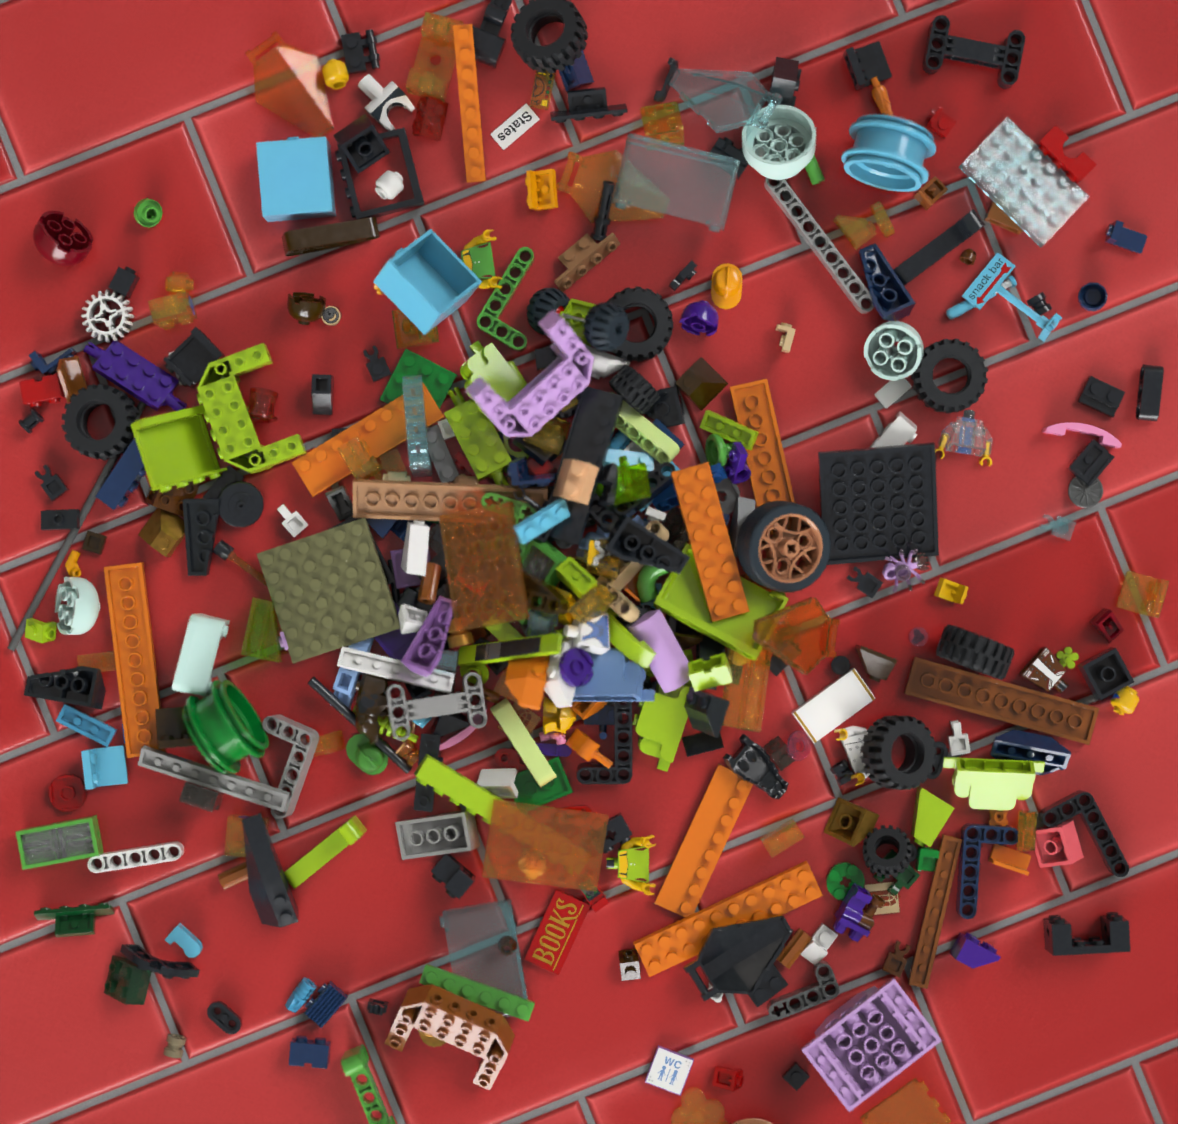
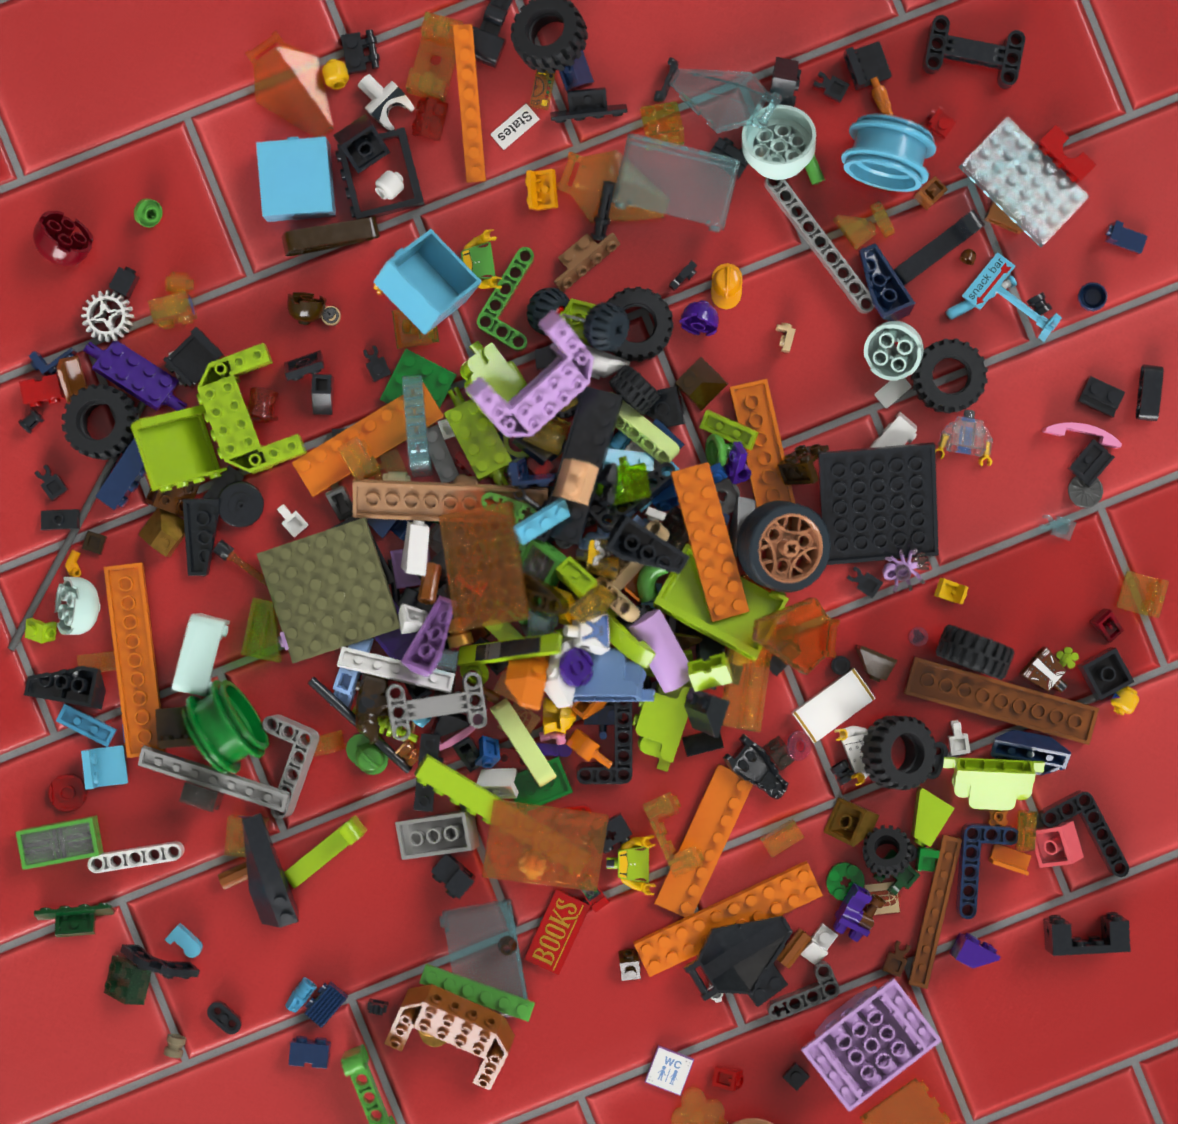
(310, 363): none -> black plate
(467, 752): none -> black slope
(489, 752): none -> blue bracket
(663, 808): none -> clear yellow plate
(799, 467): none -> dark brown bracket
(833, 88): none -> black plate

